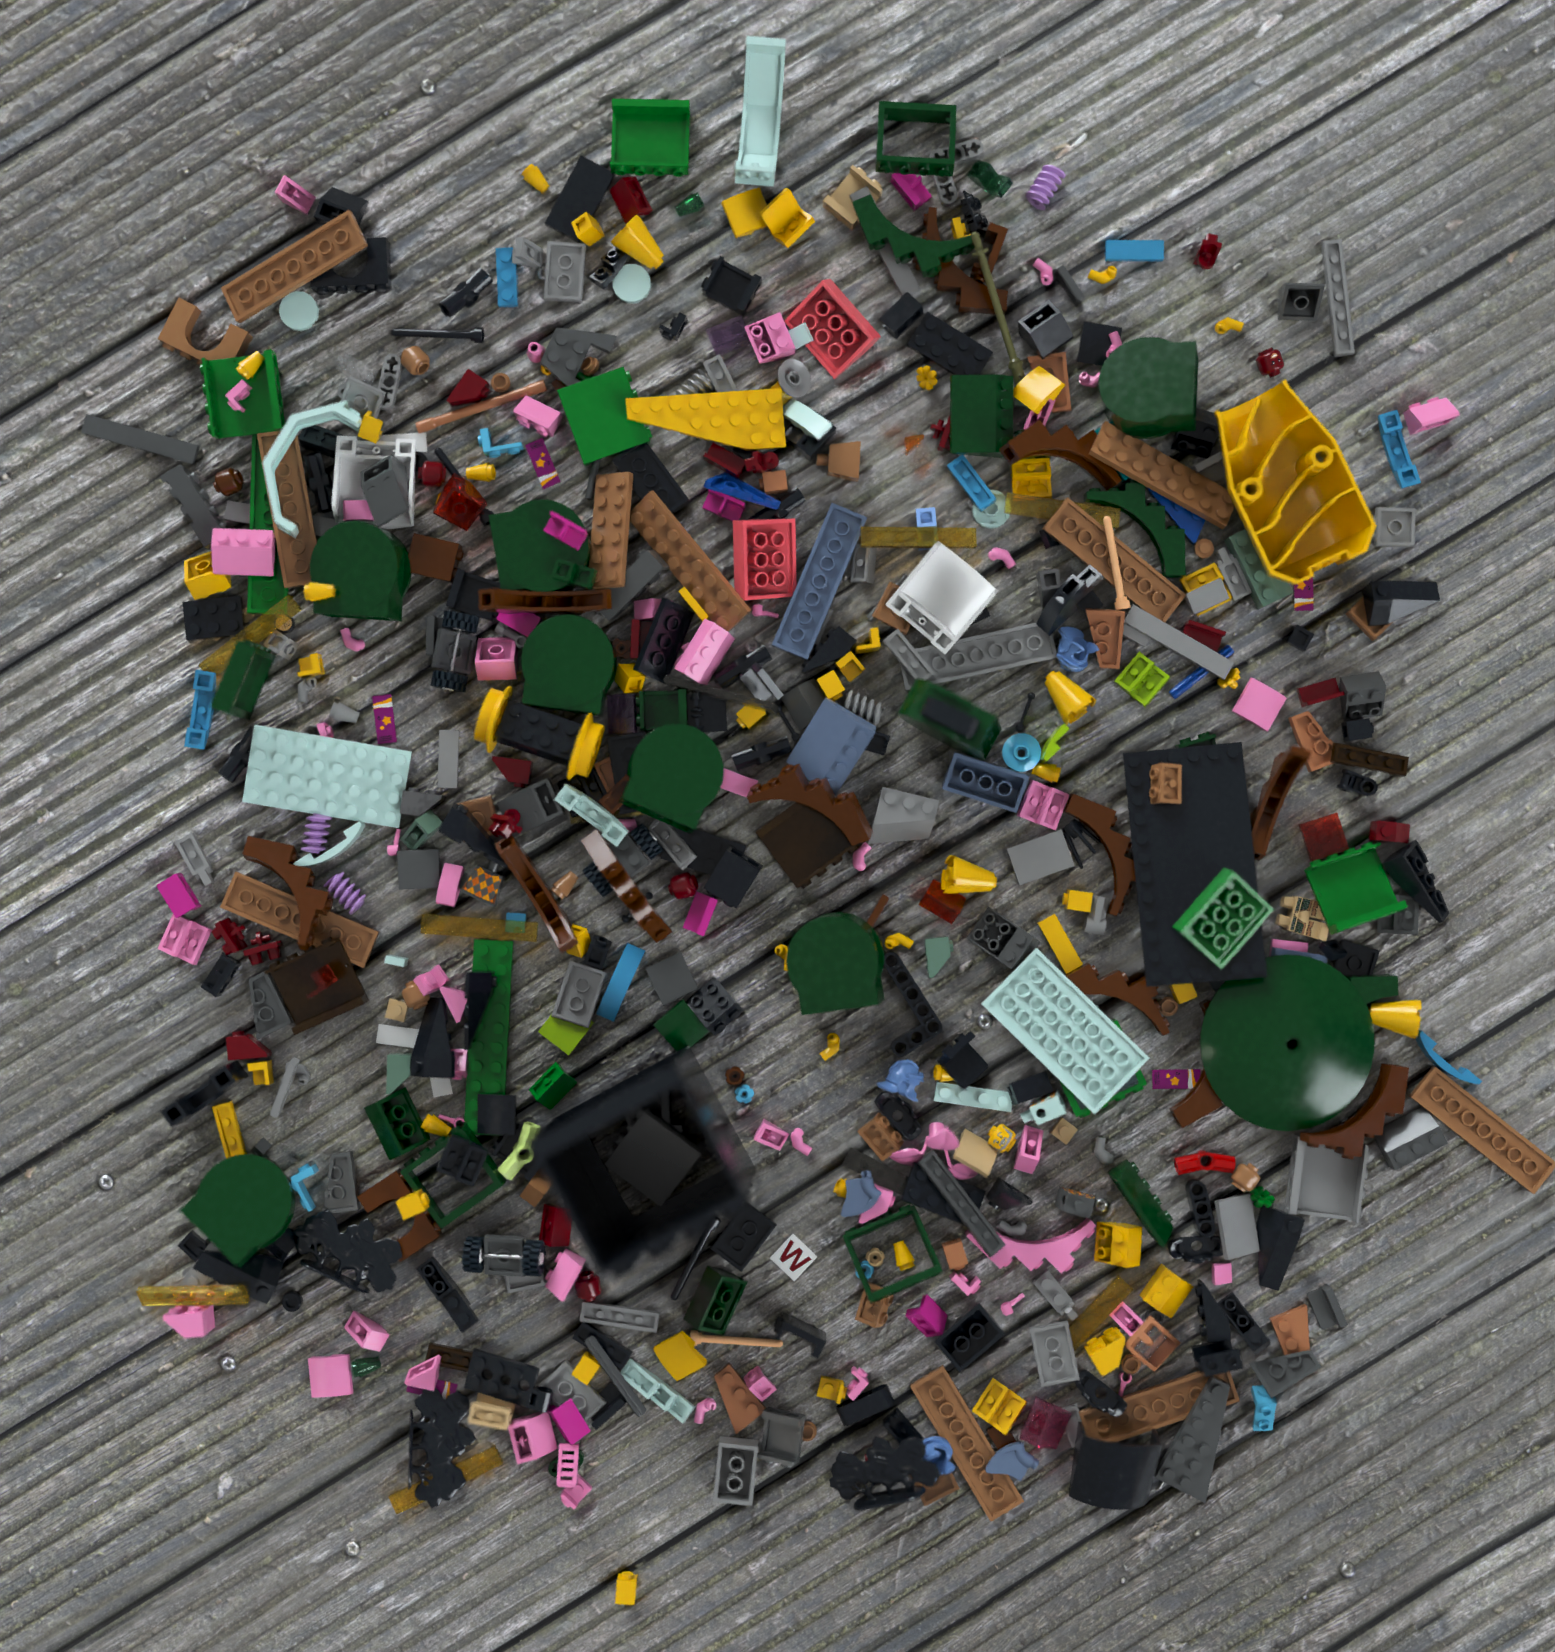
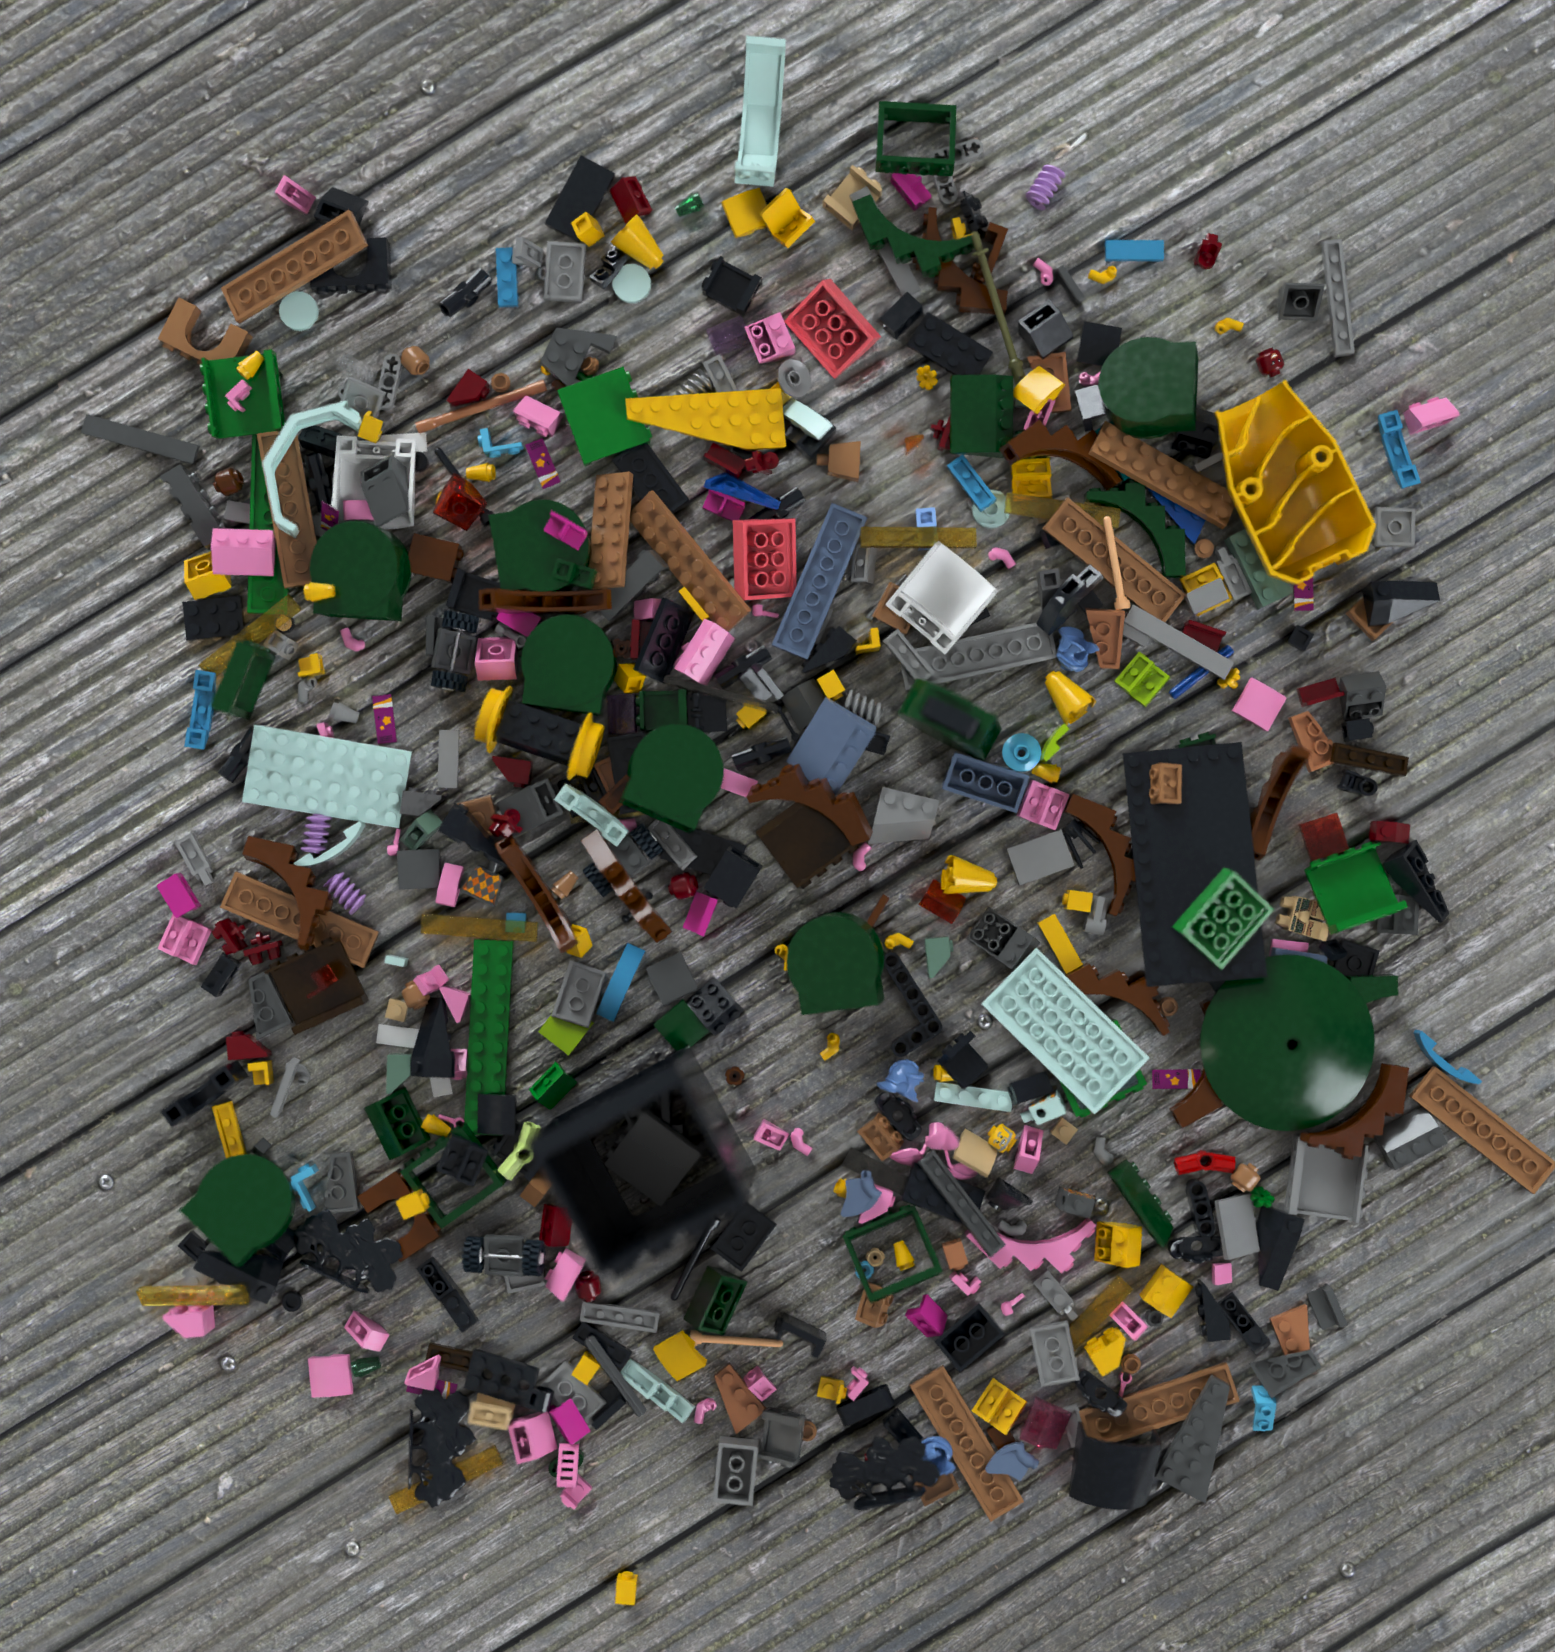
(329, 516): none -> magenta sticker
(432, 473): dark red head -> none
(475, 334): black piece -> none
(478, 991): black wedge -> none
(535, 178): yellow cone -> none
(535, 356): bright pink cone -> none
(592, 479): dark grey bar -> none
(597, 952): black bracket -> none
(650, 137): green panel -> none
(677, 325): black bracket -> none
(749, 1093): medium azure plate -> none
(774, 482): nougat brick -> none
(793, 1257): white sticker -> none
(800, 335): light aqua tile -> none
(850, 666): yellow panel -> none
(987, 178): clear green slope -> none
(1020, 726): black hinge -> none
(1089, 405): none -> panel
(1116, 342): bright pink arm -> none
(1152, 1343): nougat window -> none
(1183, 992): yellow brick -> none
(1216, 1357): black panel -> none
(1397, 1016): yellow cone -> none

